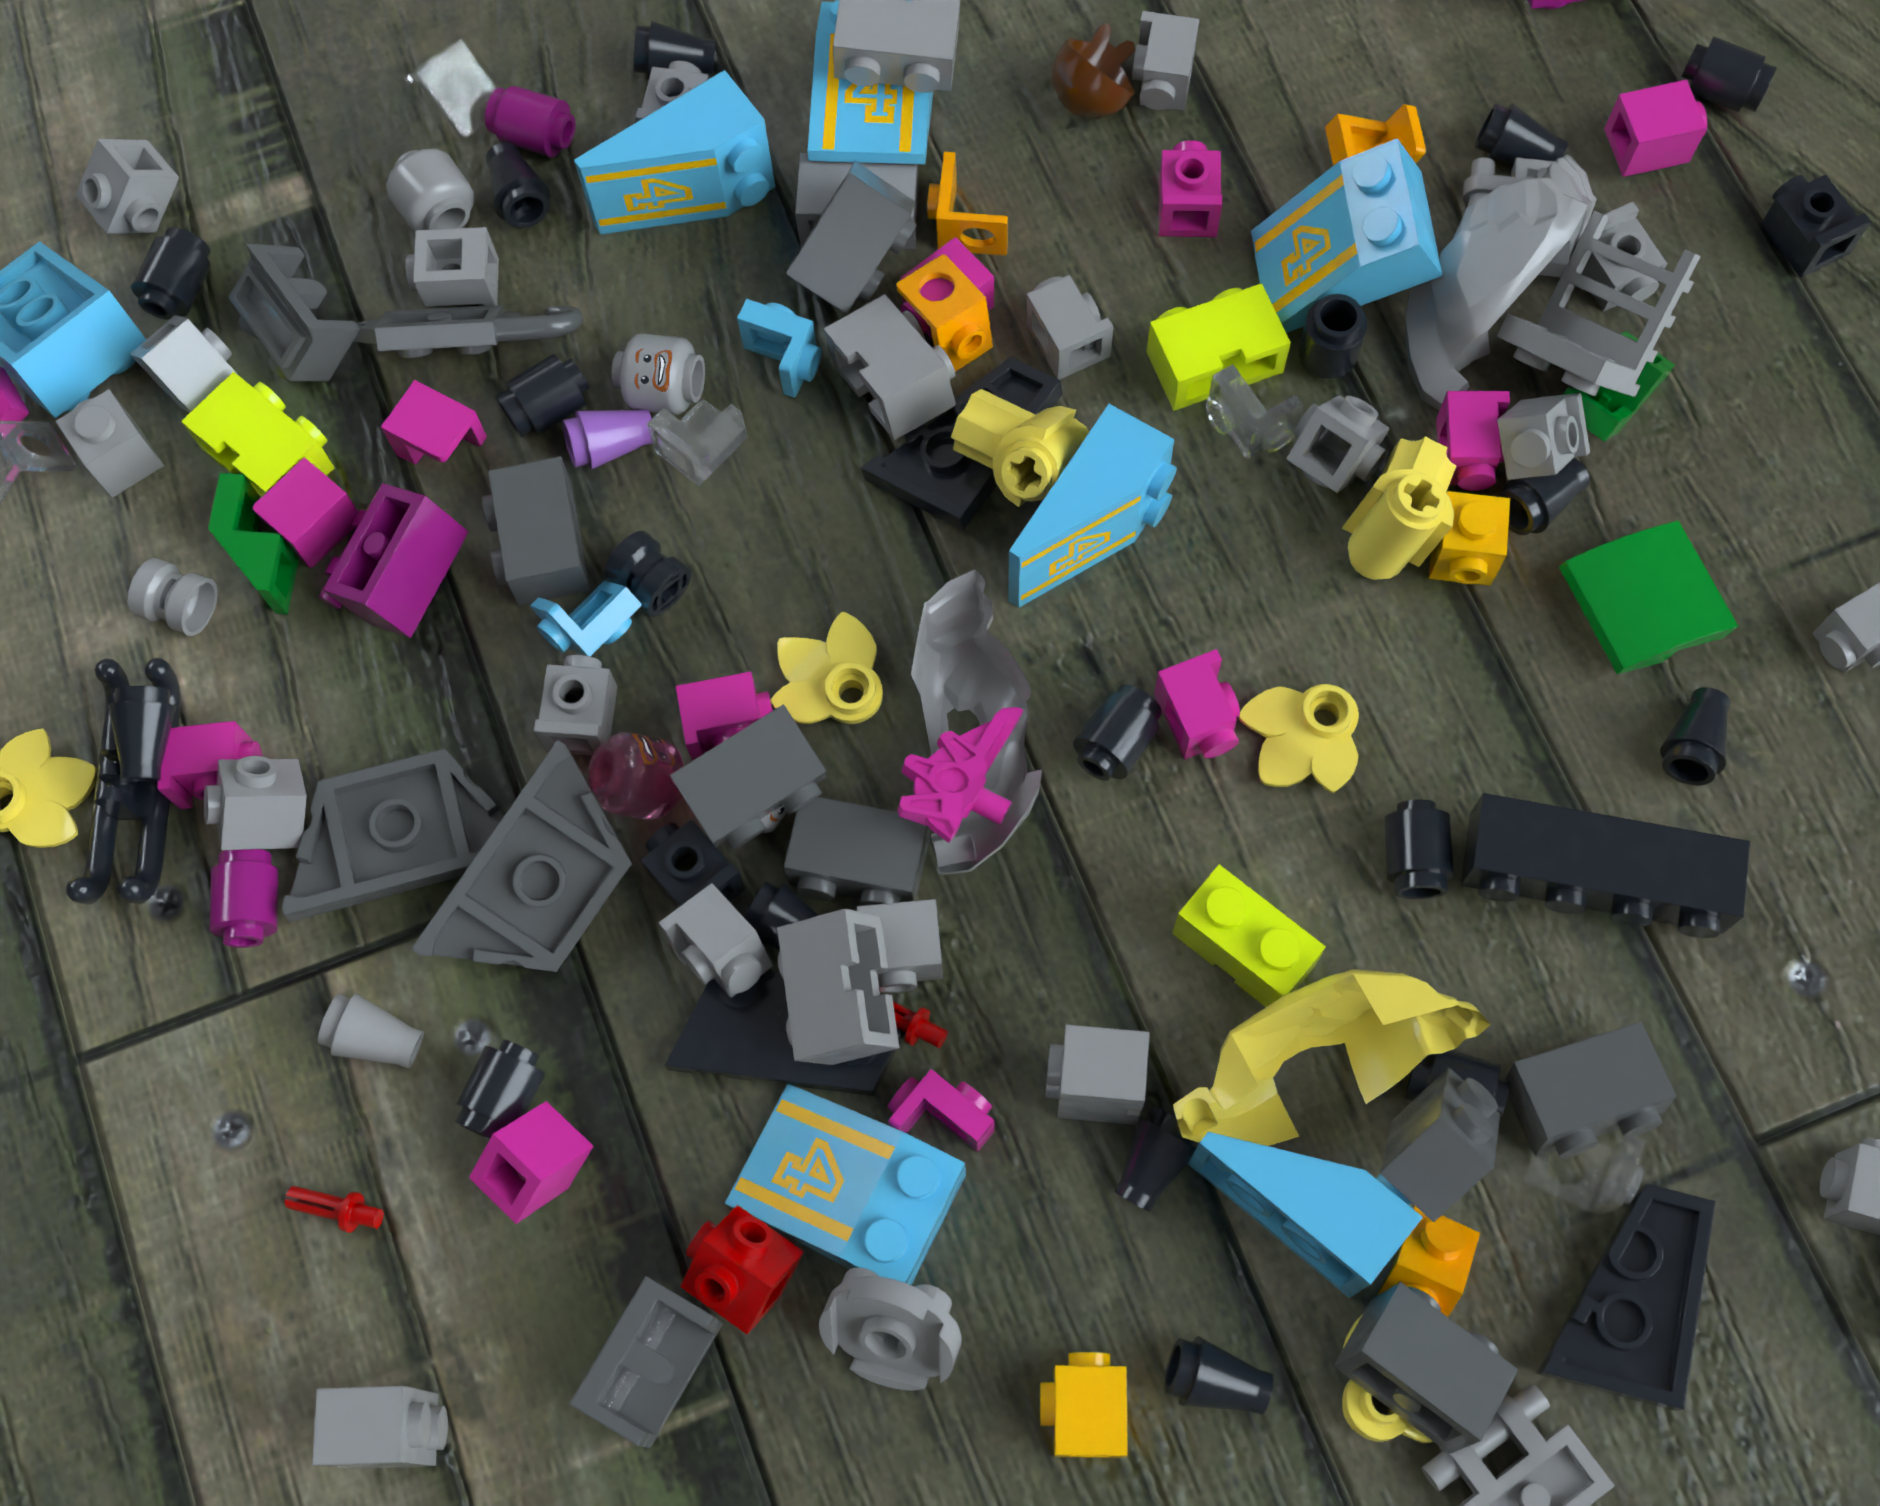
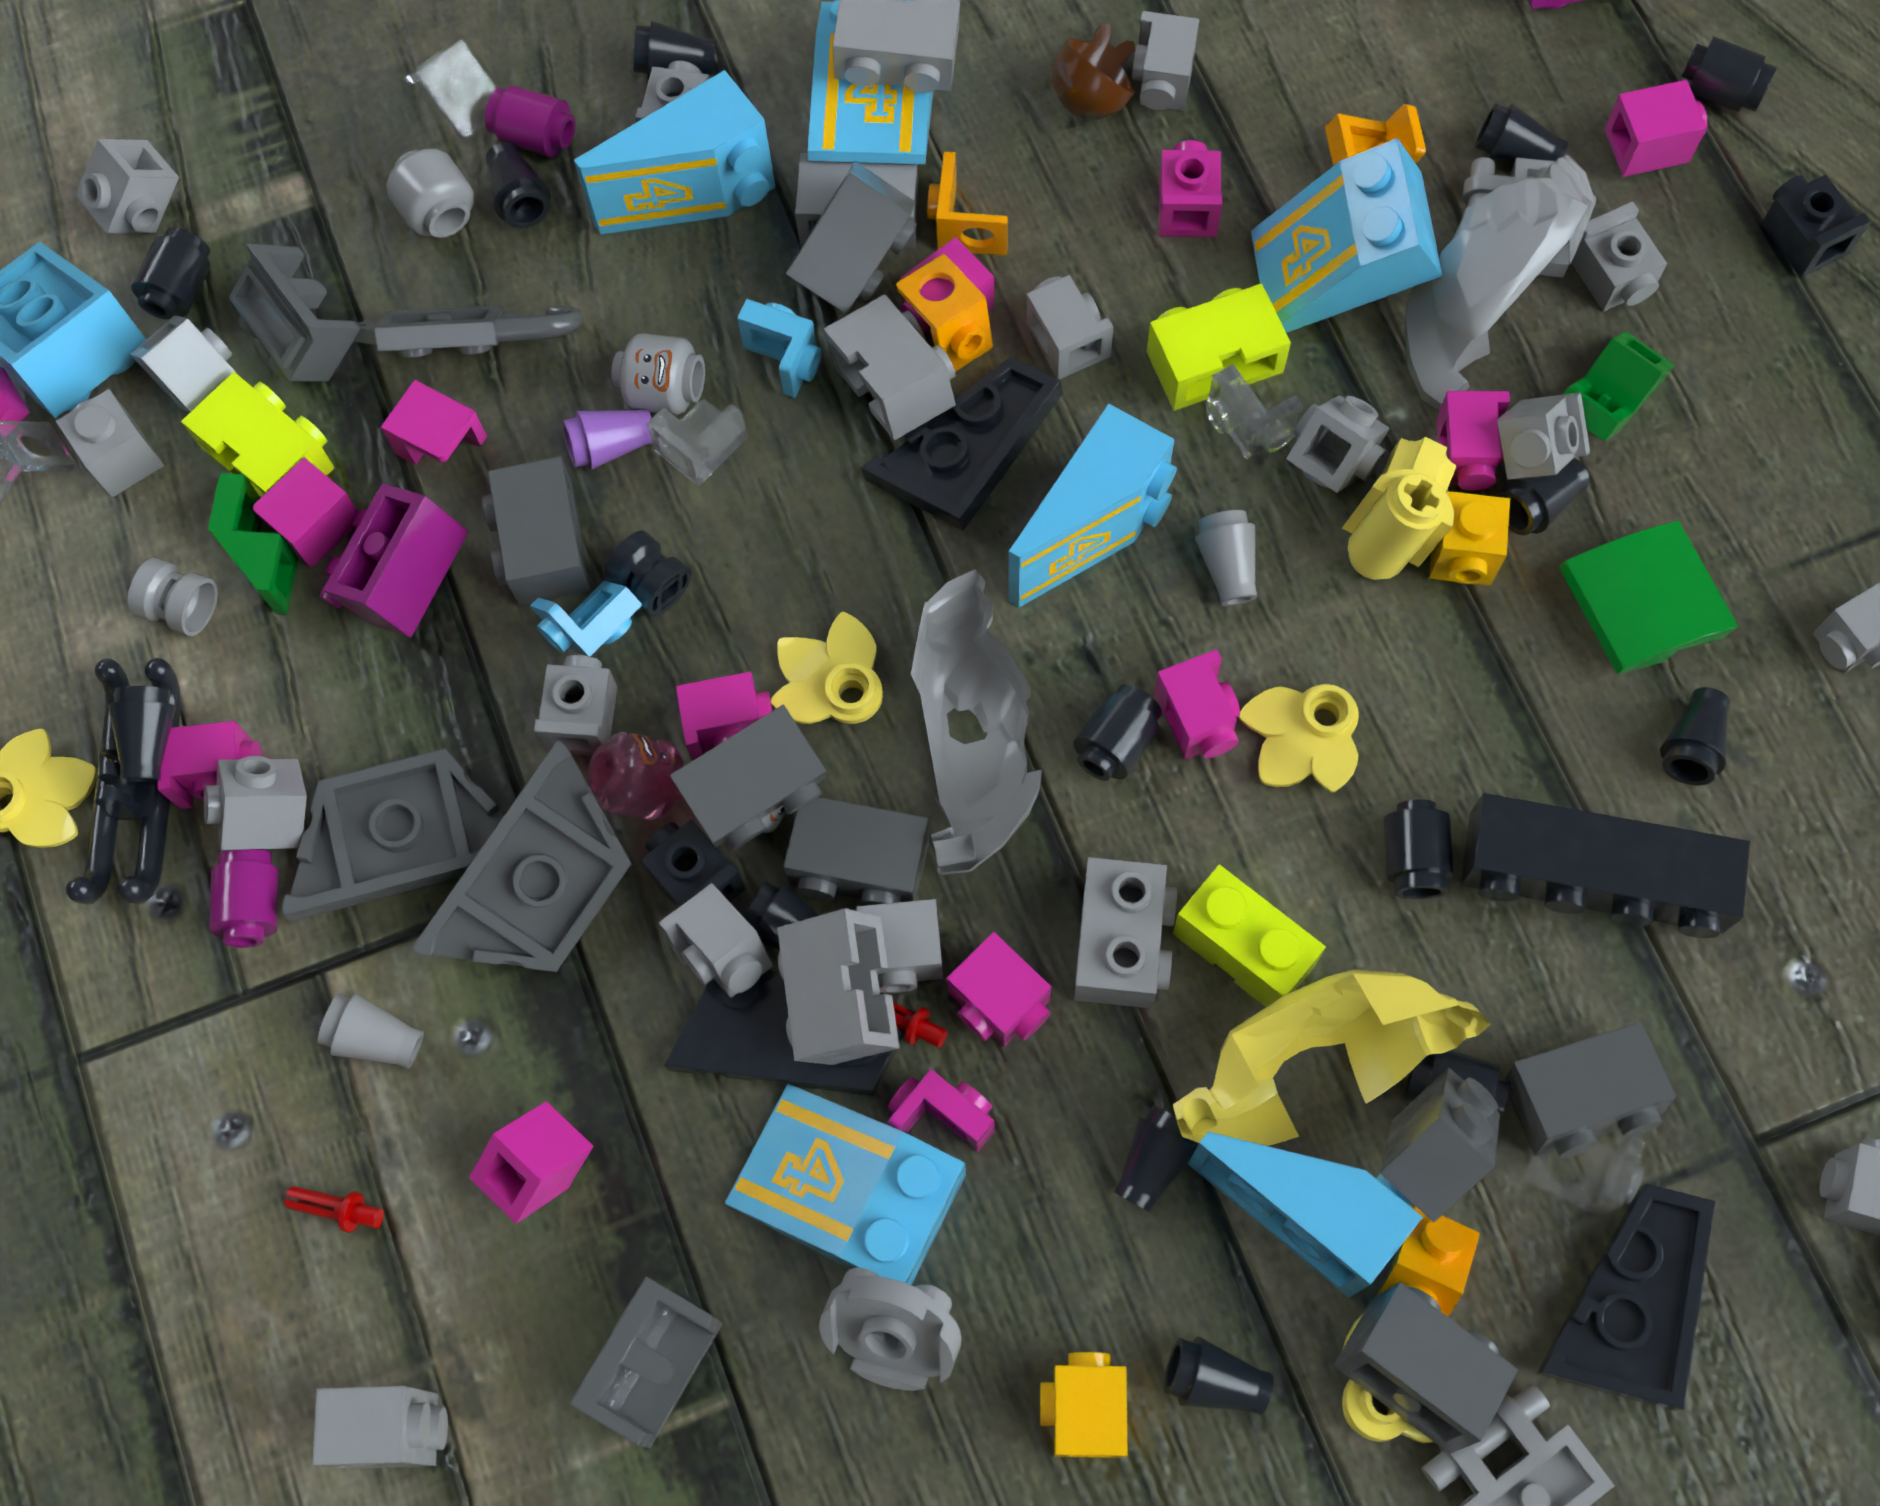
(454, 267): light grey brick -> none
(499, 1088): black brick -> none
(543, 395): black brick -> none
(740, 1267): red brick -> none
(955, 776): dark pink piece -> none
(999, 993): none -> dark pink brick
(1018, 445): light yellow piece -> none
(1099, 1074): light grey brick -> none
(1122, 933): none -> light grey brick
(1229, 554): none -> light grey cone
(1332, 336): black brick -> none
(1589, 350): light grey plate -> none

